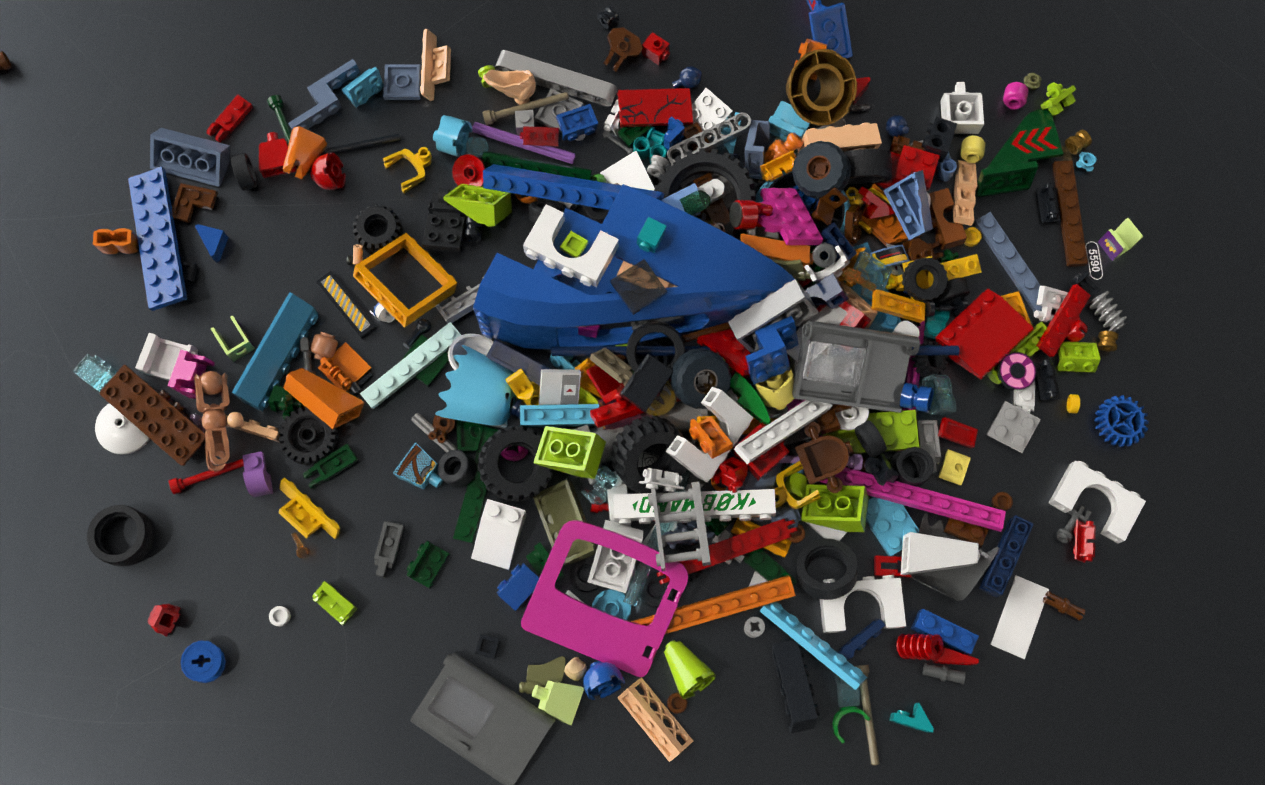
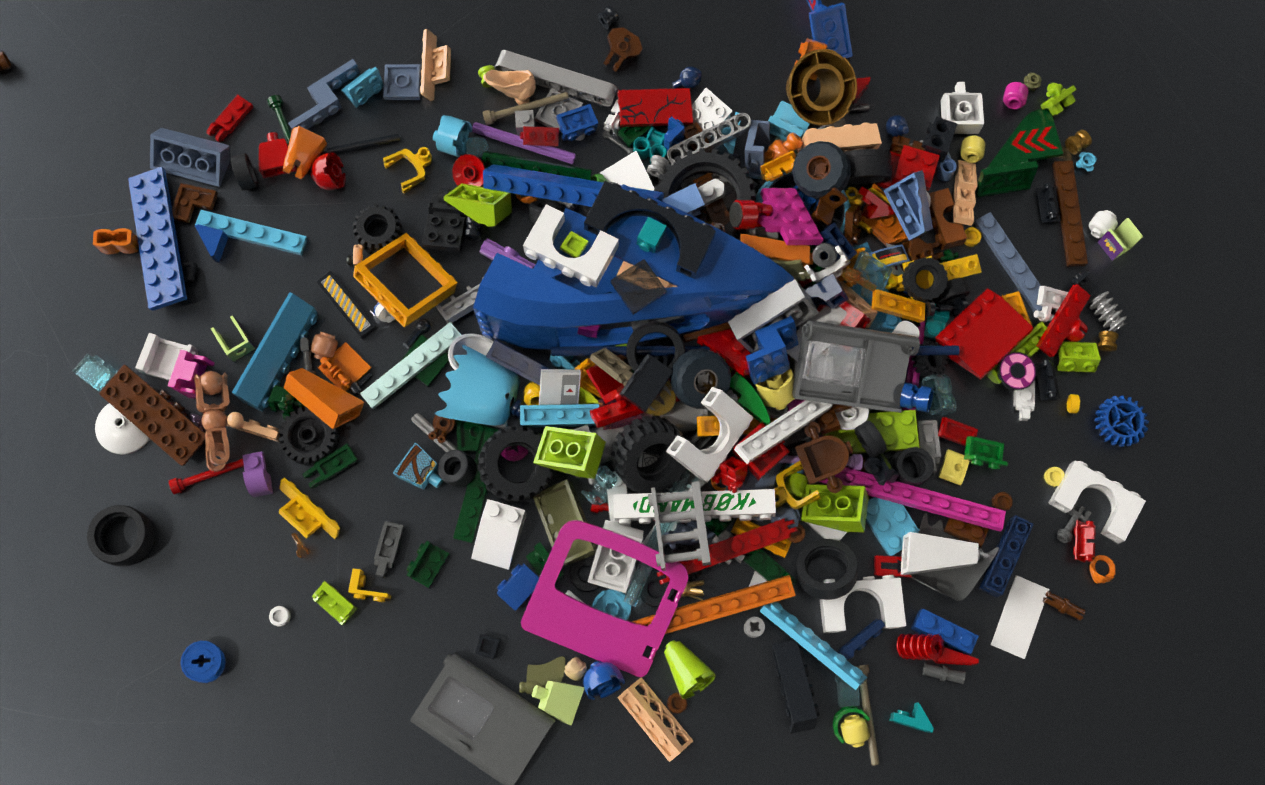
(163, 617): red piece -> none
(254, 232): none -> medium azure plate
(357, 581): none -> yellow bracket
(490, 248): none -> medium lavender piece
(520, 385): yellow plate -> none
(617, 203): none -> black arch
(655, 49): red brick -> none
(669, 482): white hinge -> none
(688, 591): none -> pearl gold piece
(695, 202): clear green plate -> none
(710, 437): orange bracket -> none
(854, 730): none -> light yellow head
(984, 452): none -> green bracket
(1013, 426): light grey plate -> none
(1054, 476): none -> light yellow tile
(1094, 260): black sticker -> none
(1097, 578): none -> orange piece
(1102, 223): none -> white head

